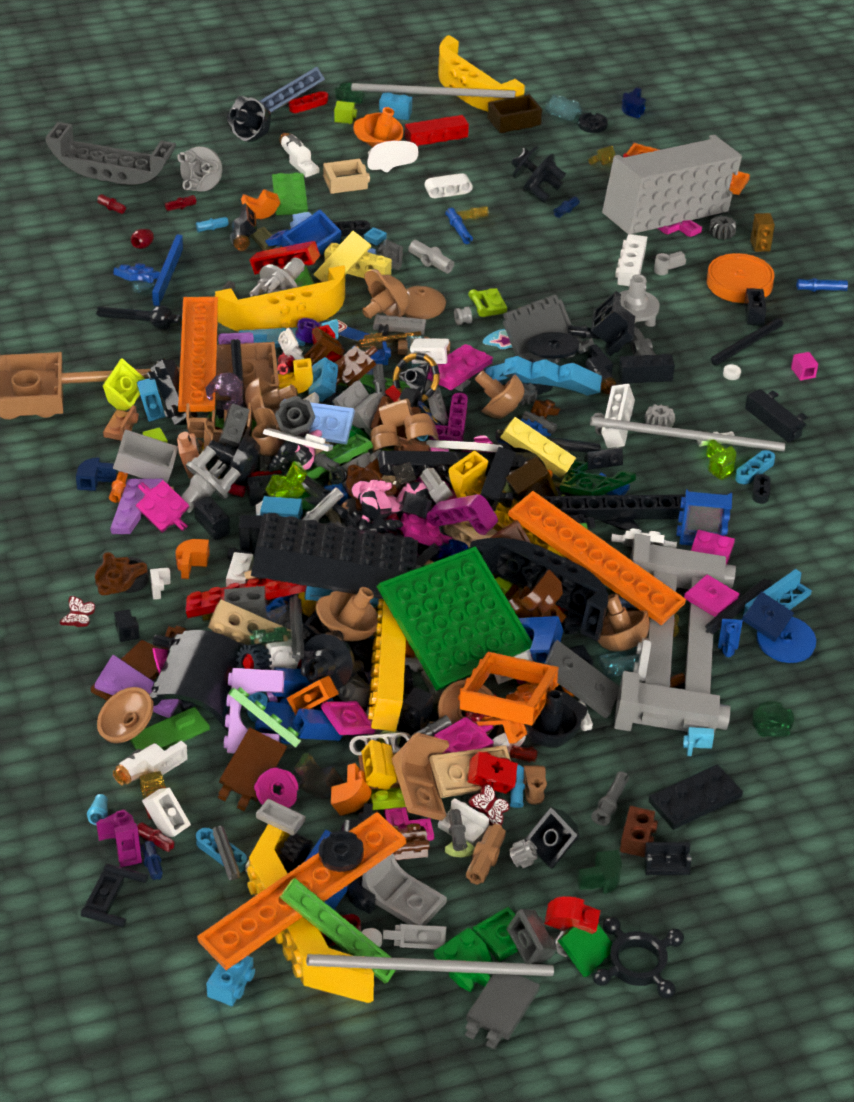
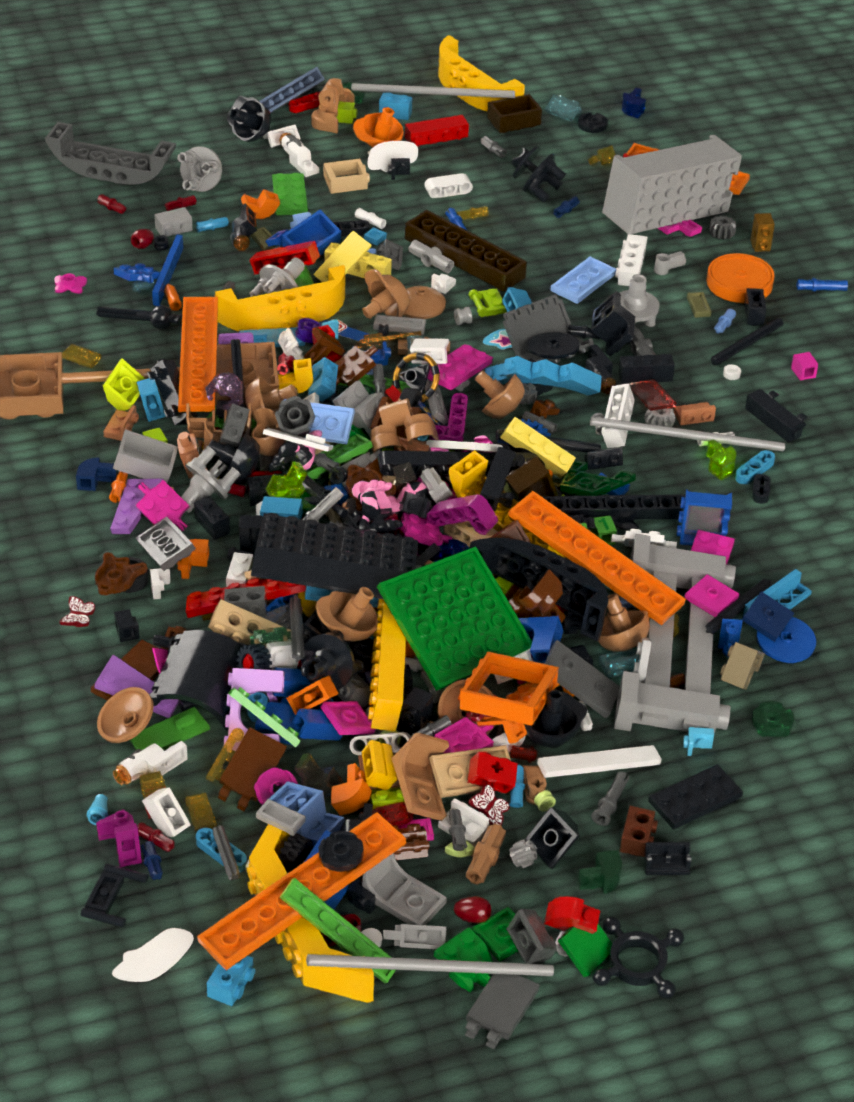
(70, 282): none -> dark pink animal
(81, 356): none -> clear yellow plate
(154, 957): none -> white sticker
(161, 242): none -> black bush
(165, 543): none -> plate
(172, 297): none -> orange cylinder
(173, 222): none -> light grey brick
(200, 812): none -> clear yellow plate
(225, 755): none -> clear yellow plate
(274, 136): none -> white panel
(310, 804): none -> medium blue bracket
(326, 116): none -> medium nougat piece
(371, 218): none -> white pin
(395, 814): none -> clear red plate
(399, 166): none -> black bracket
(442, 283): none -> white bracket
(467, 250): none -> dark brown brick
(473, 909): none -> dark red animal
(493, 146): none -> dark grey axle
(515, 298): none -> dark azure brick
(544, 800): none -> yellowish green bush
(583, 280): none -> light blue plate
(599, 761): none -> white tile
(604, 529): none -> bright green brick
(652, 395): none -> clear red windscreen
(695, 413): none -> nougat bracket
(699, 304): none -> olive tile
(725, 321): none -> medium blue axle
(741, 665): none -> dark tan brick

